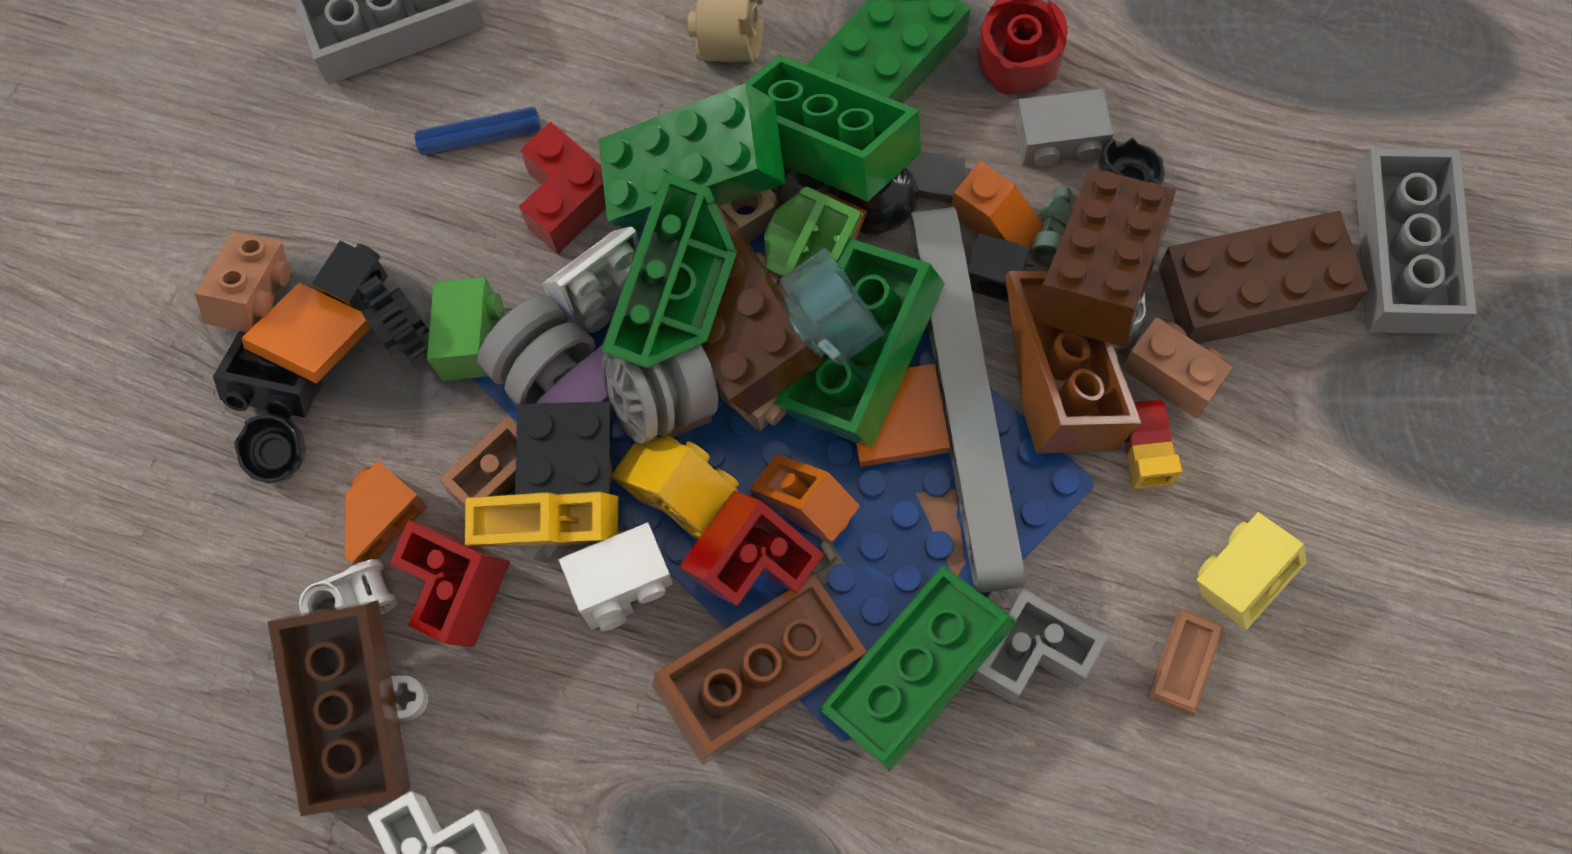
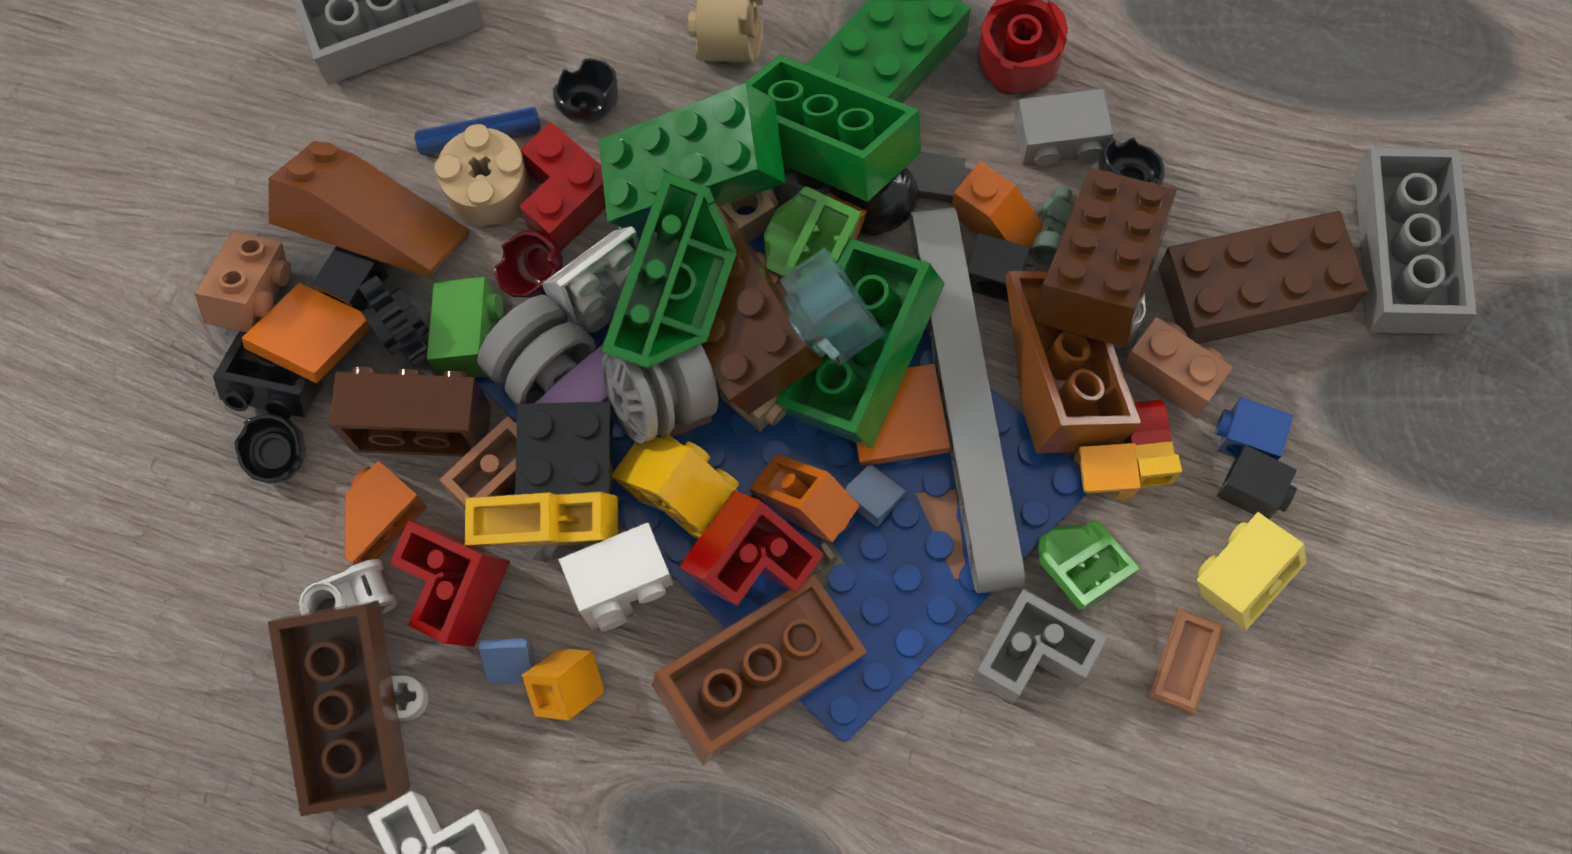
(360, 209): none -> dark orange slope
(409, 412): none -> reddish brown brick
(483, 177): none -> tan brick
(506, 659): none -> medium blue slope
(527, 263): none -> dark red hair
(563, 683): none -> light orange panel
(587, 92): none -> black hair
(874, 494): none -> sand blue slope
(917, 667): green tile -> none
(1085, 562): none -> bright green slope
(1109, 469): none -> light orange panel
(1253, 426): none -> blue brick
(1258, 483): none -> black brick

